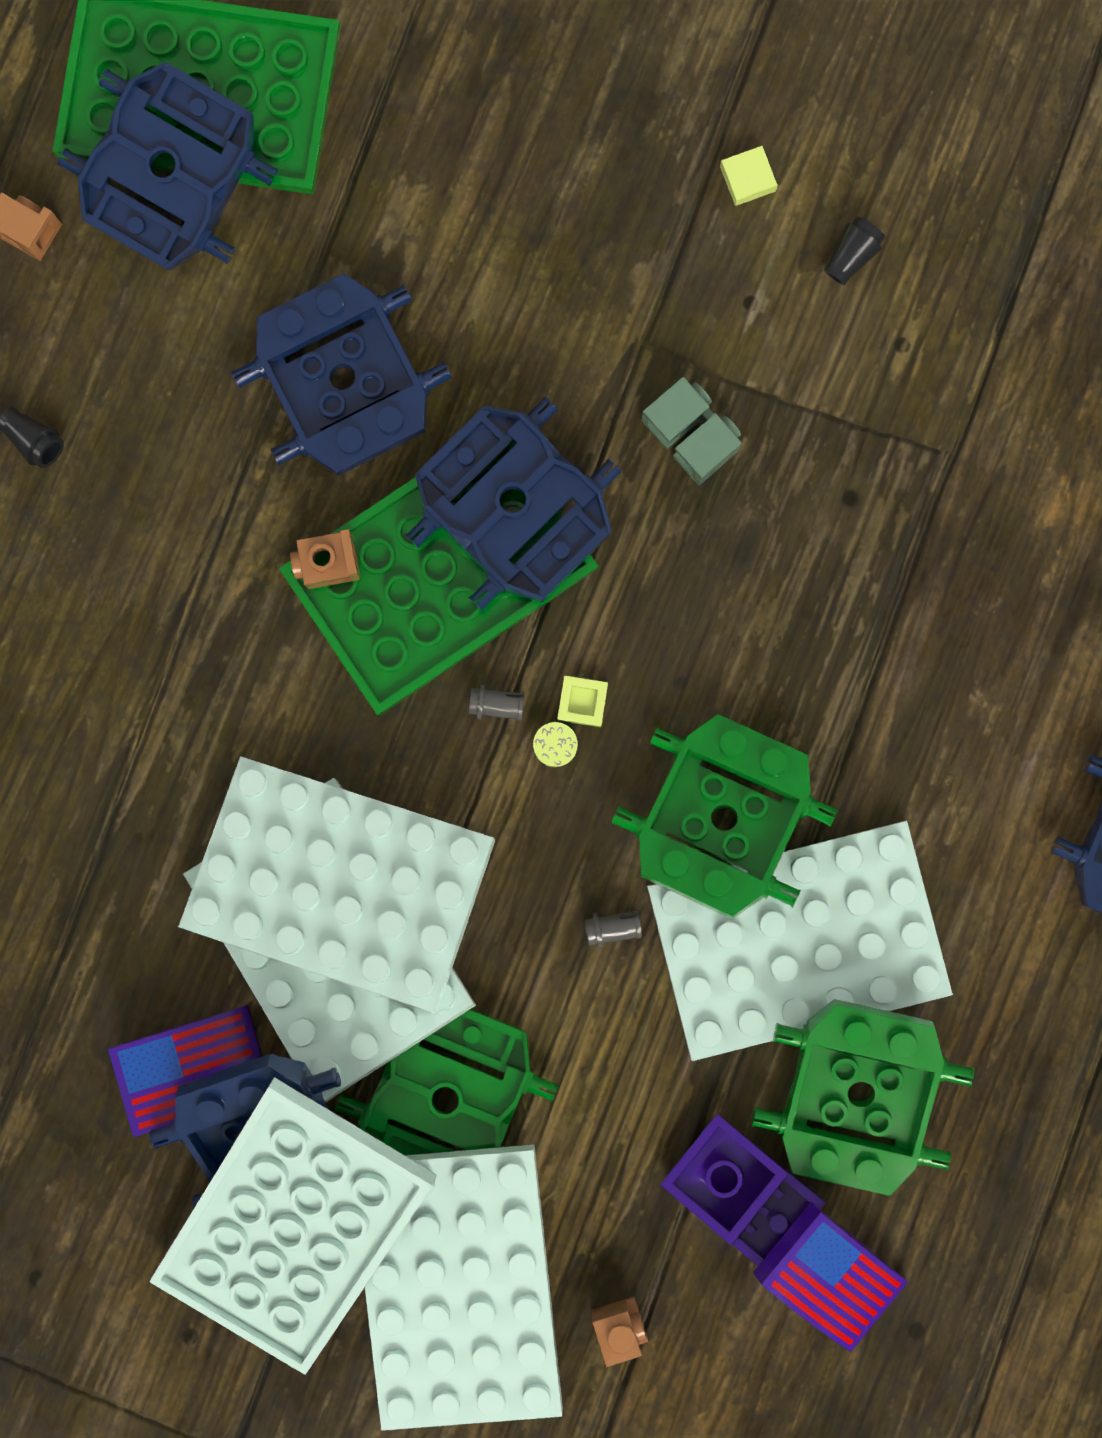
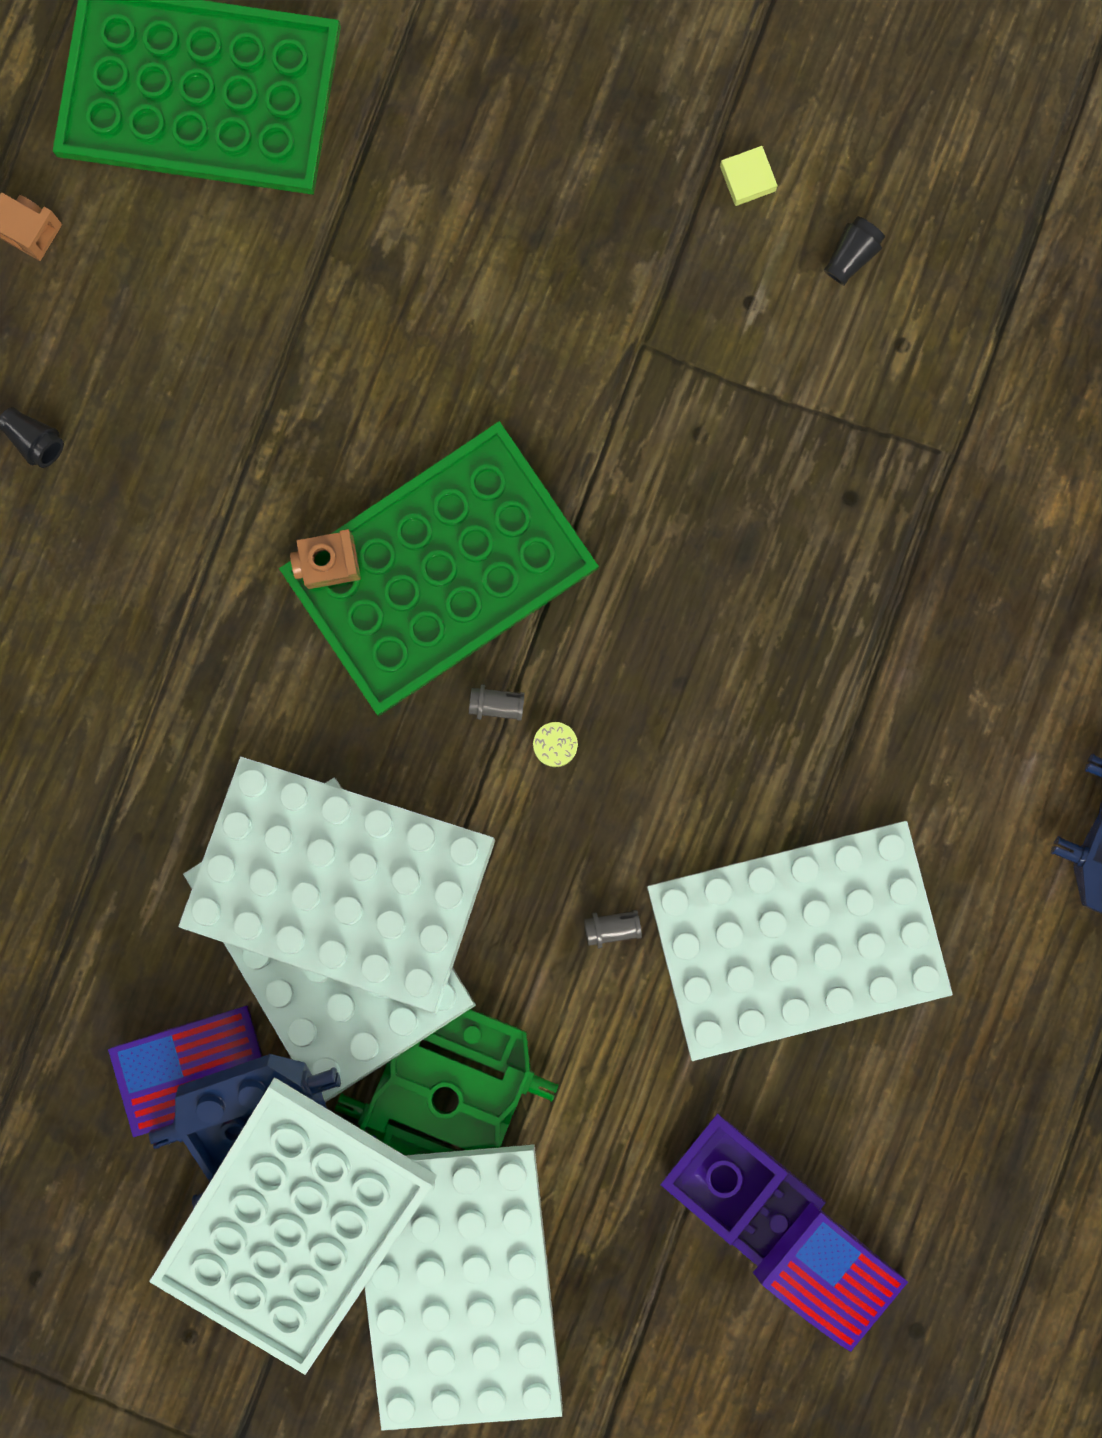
(201, 176): dark blue piece -> none
(358, 419): dark blue piece -> none
(495, 535): dark blue piece -> none
(582, 701): yellowish green tile -> none
(619, 1331): medium nougat brick -> none
(677, 414): sand green piece -> none
(696, 793): green piece -> none
(872, 1046): green piece -> none

